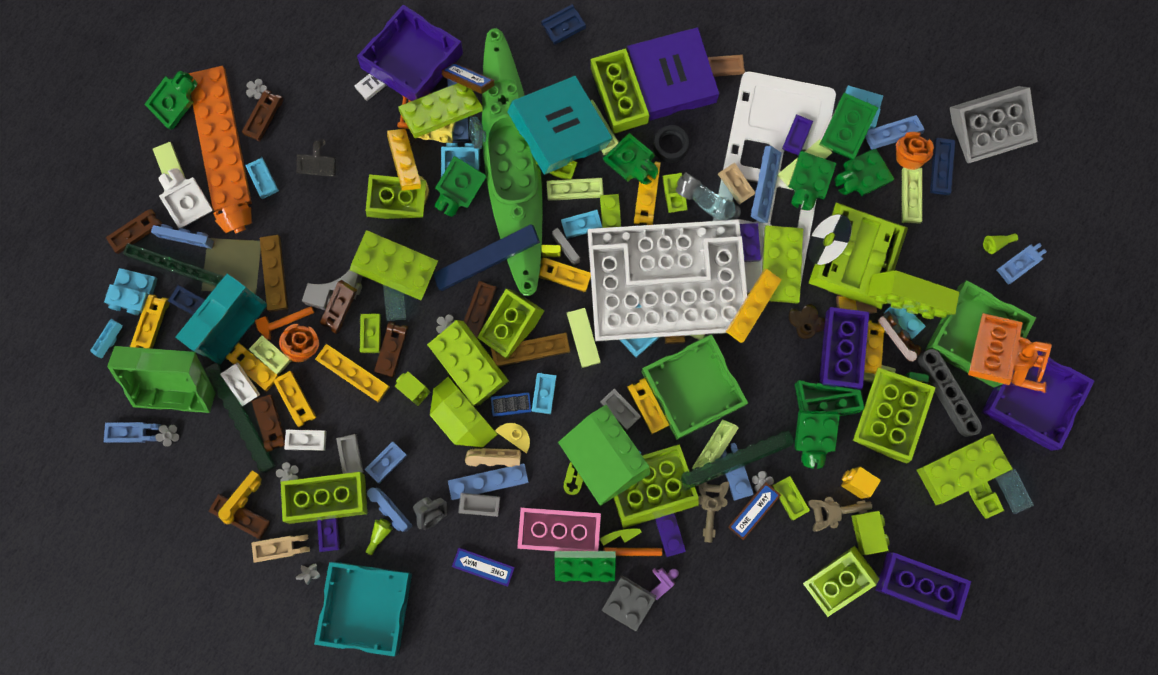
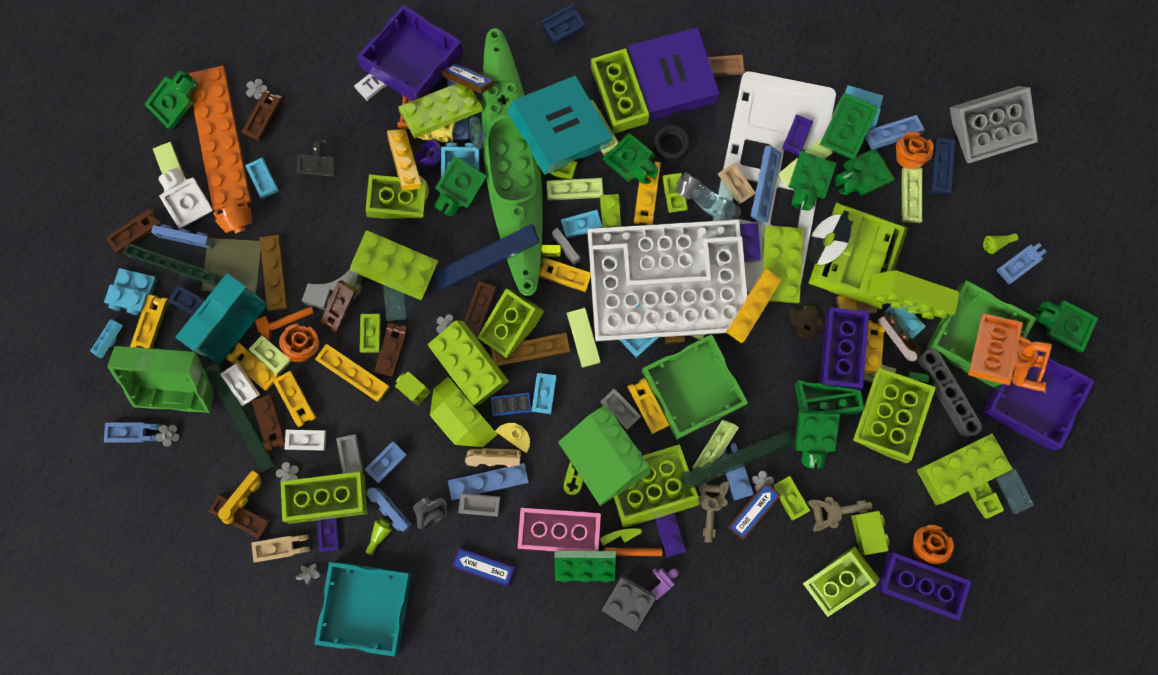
(429, 155): none -> dark purple hair
(860, 482): yellow brick -> none
(932, 545): none -> orange cone
(1067, 324): none -> green plate

